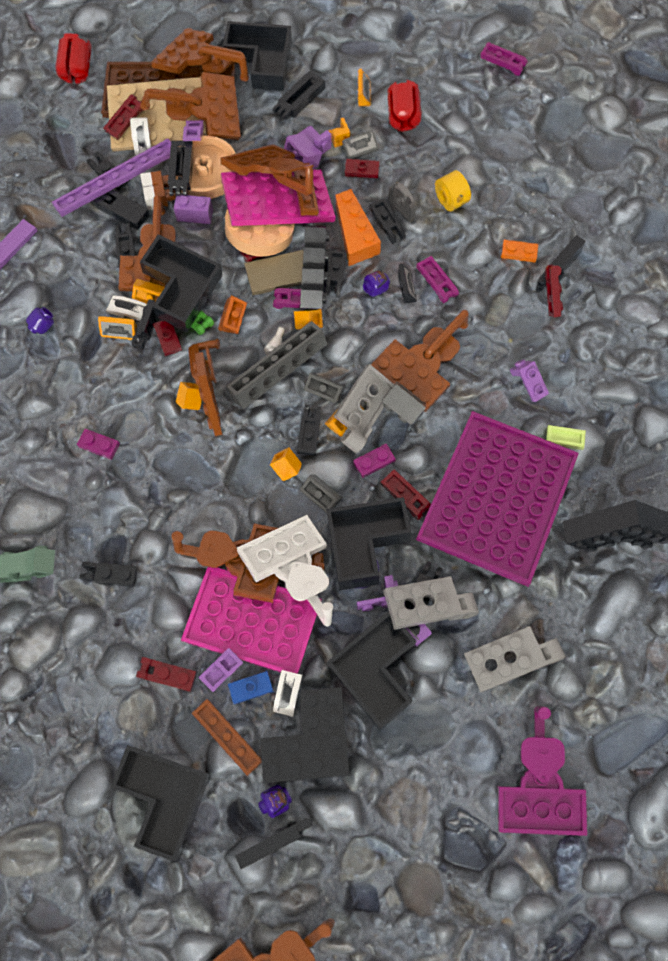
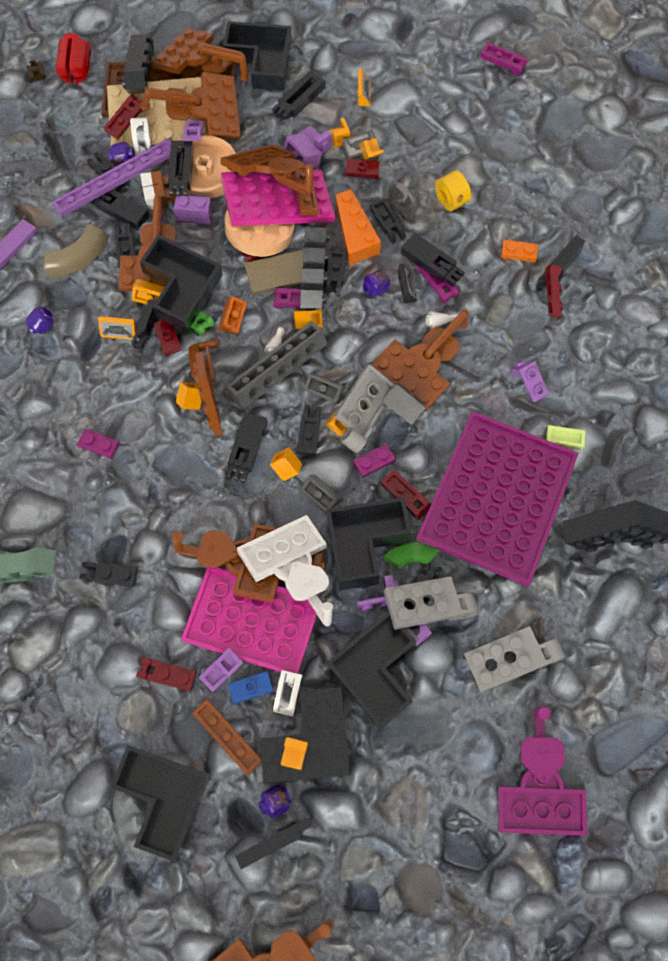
(36, 71): none -> dark brown tile
(76, 256): none -> dark tan brick
(121, 153): none -> dark purple head
(127, 307): white slope -> none
(138, 64): none -> black brick
(248, 438): none -> black hinge
(294, 753): none -> light orange panel
(370, 149): none -> light orange panel
(404, 106): red cylinder -> none
(410, 553): none -> bright green tile
(425, 254): none -> black hinge
(437, 319): none -> white cone

